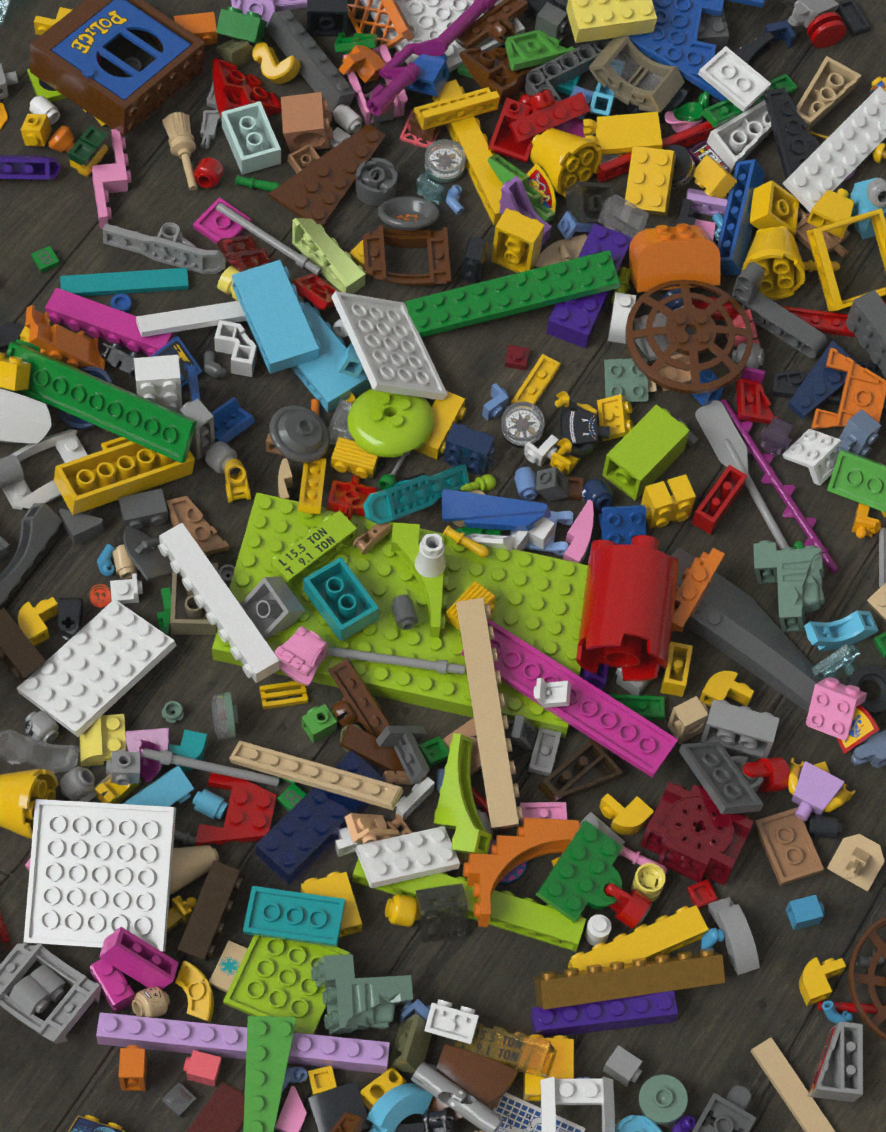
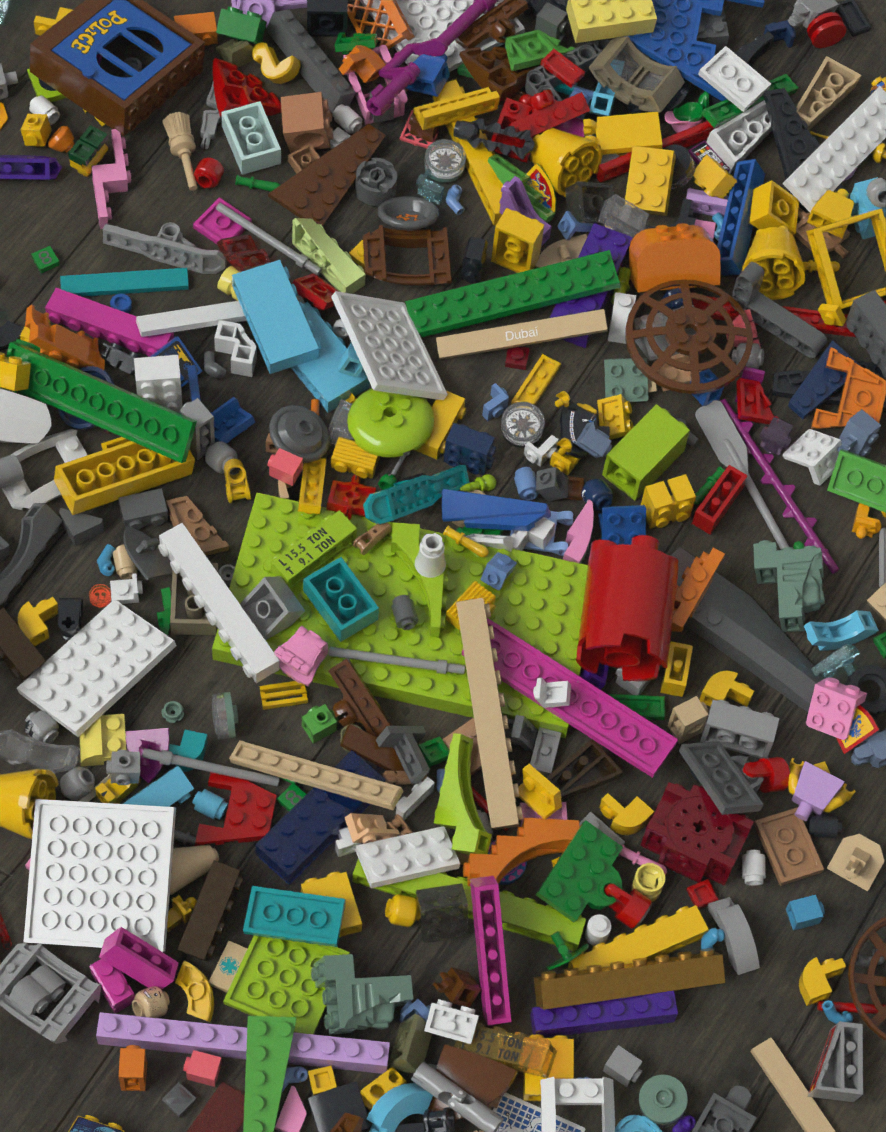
(285, 466): none -> coral brick
(458, 987): none -> reddish brown brick
(471, 130): none -> black sword
(490, 950): none -> dark pink brick
(498, 570): none -> medium blue bracket
(521, 334): none -> tan tile
(539, 792): none -> yellow bracket
(562, 68): none -> red tile
(566, 955): none -> green shield
(594, 441): none -> sand blue window
(705, 489): none -> green piece
(753, 867): none -> white brick
(832, 314): none -> yellow plate

